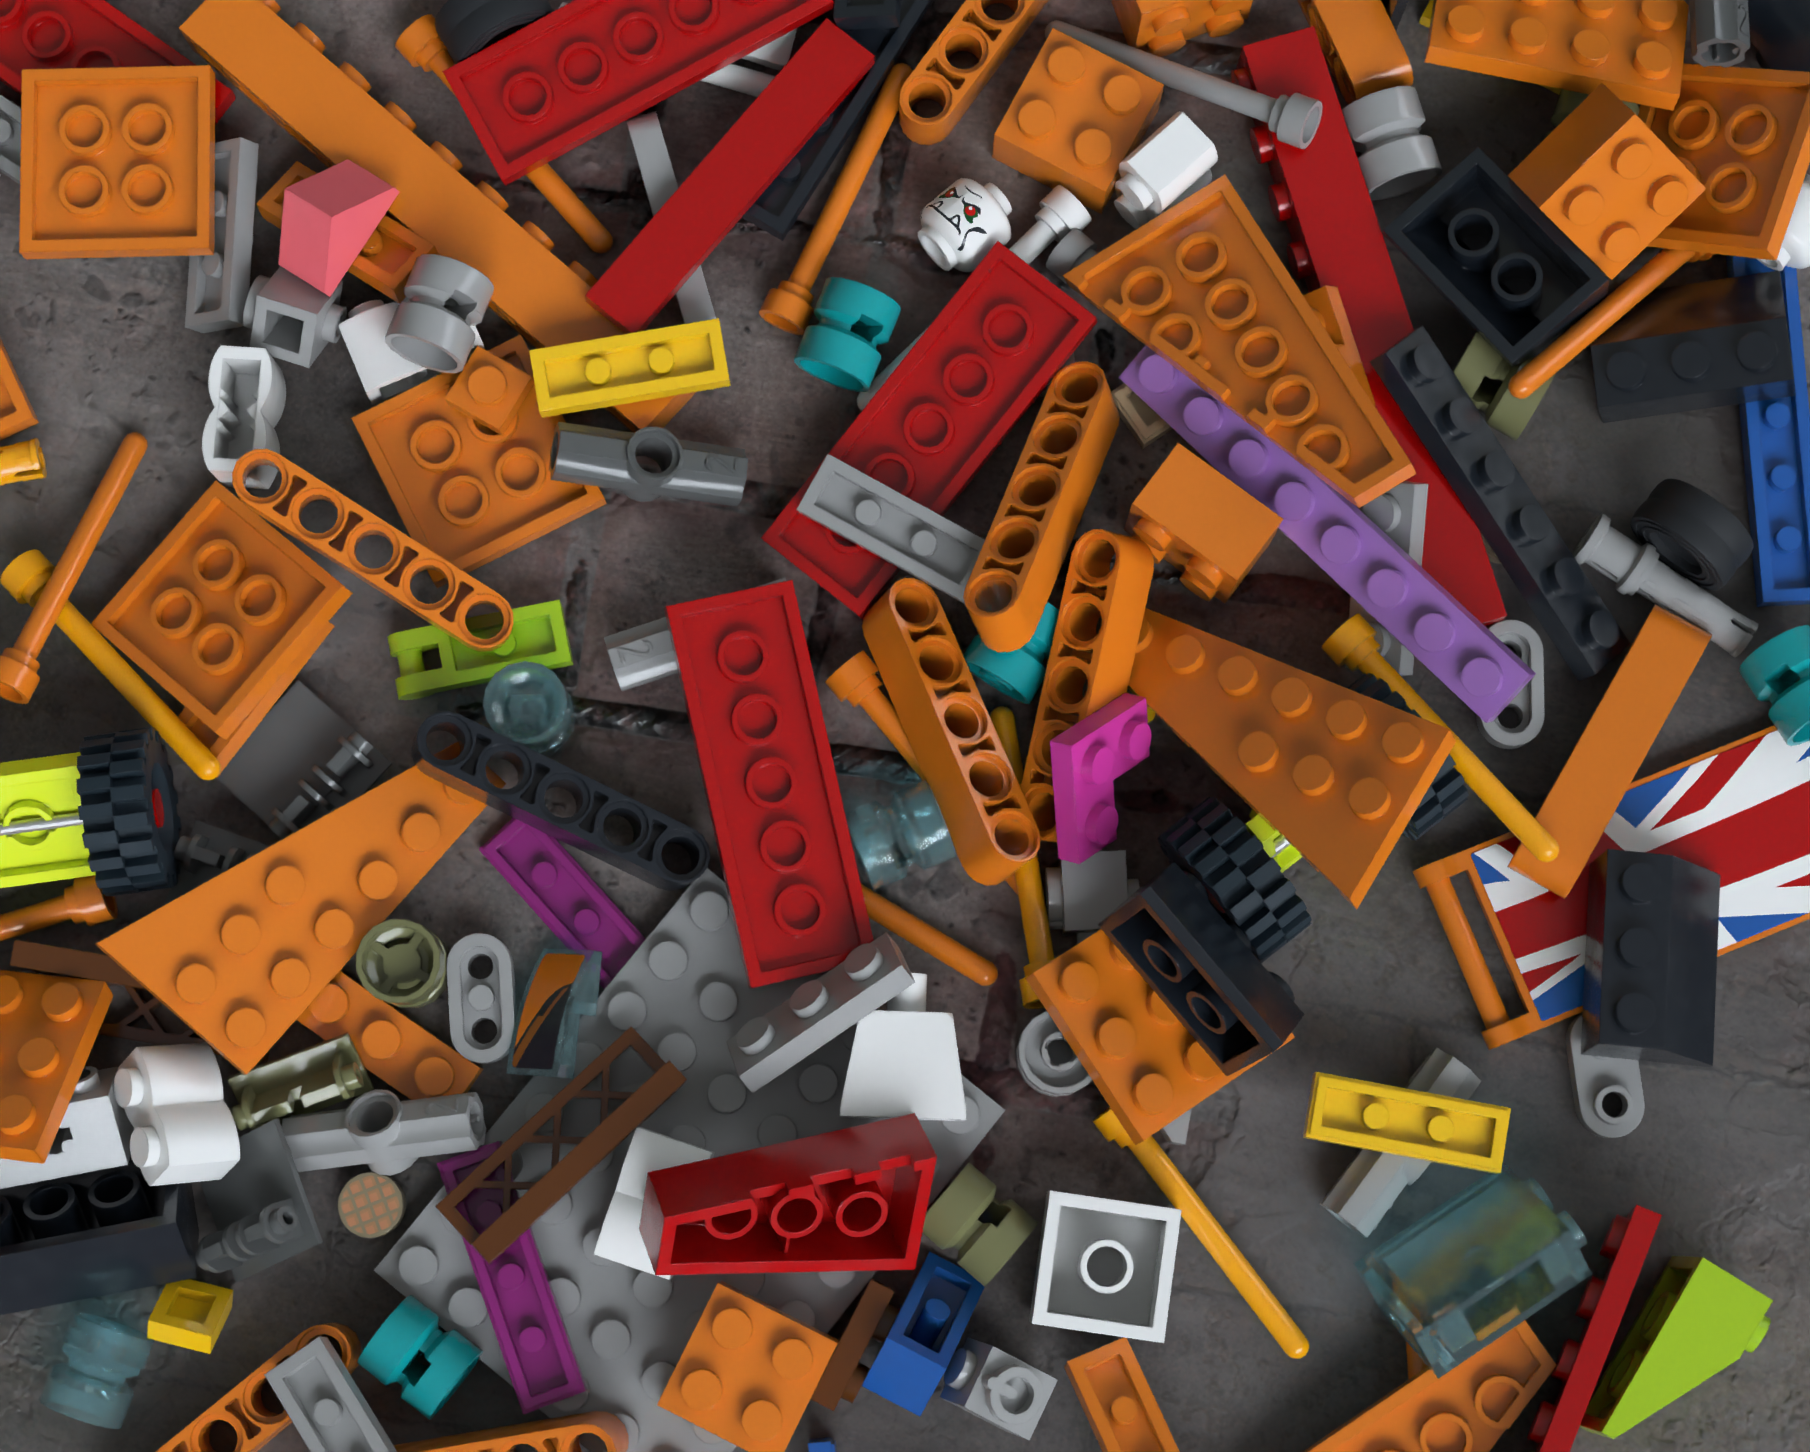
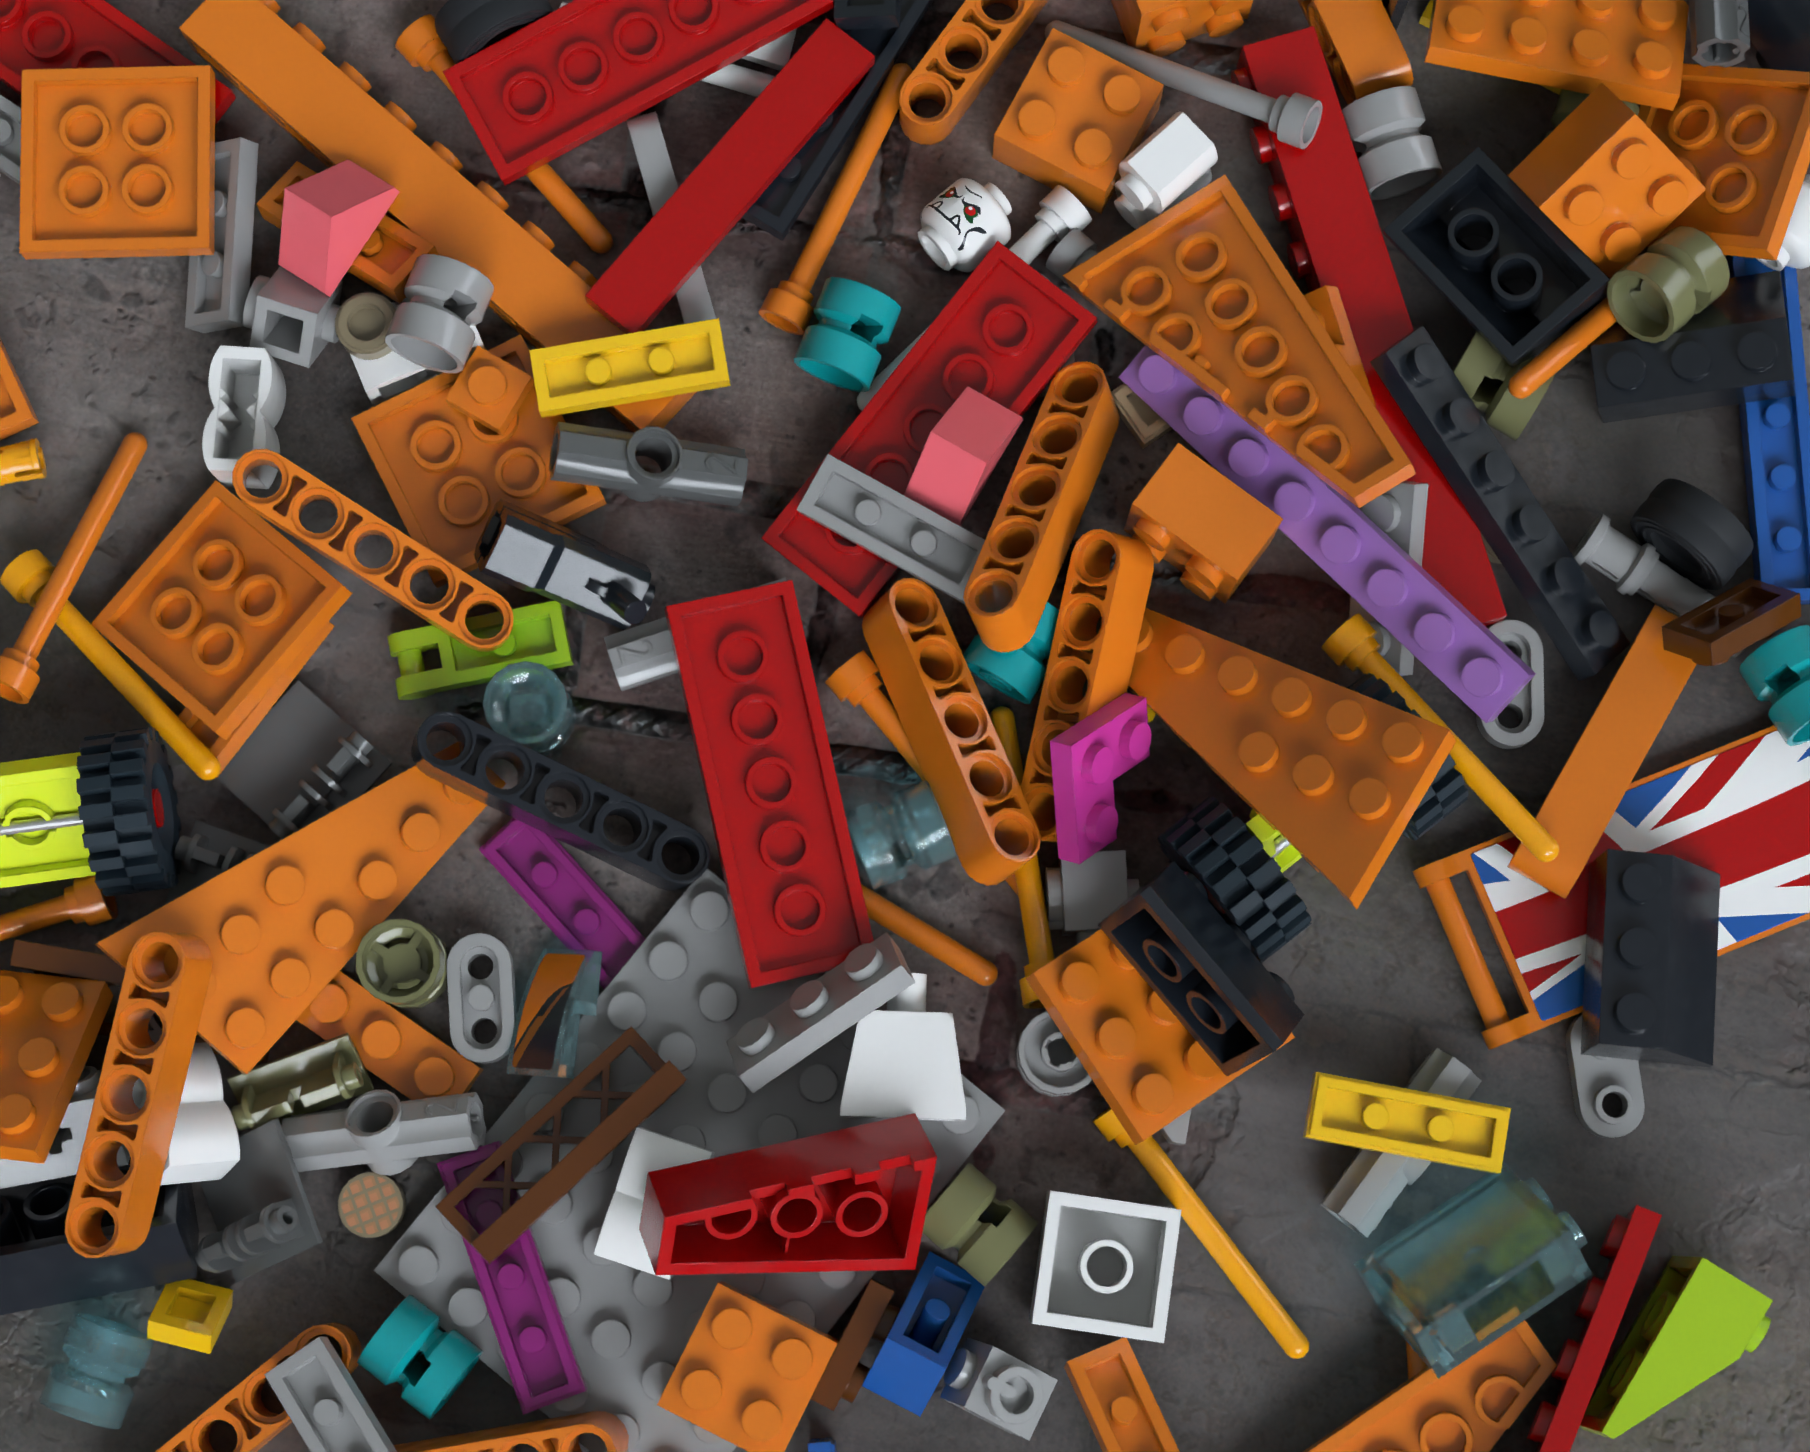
(115, 1116): none -> orange beam
(364, 324): none -> dark tan tile
(563, 566): none -> black piece
(962, 455): none -> coral slope
(1668, 284): none -> olive wheel
(1731, 622): none -> reddish brown plate

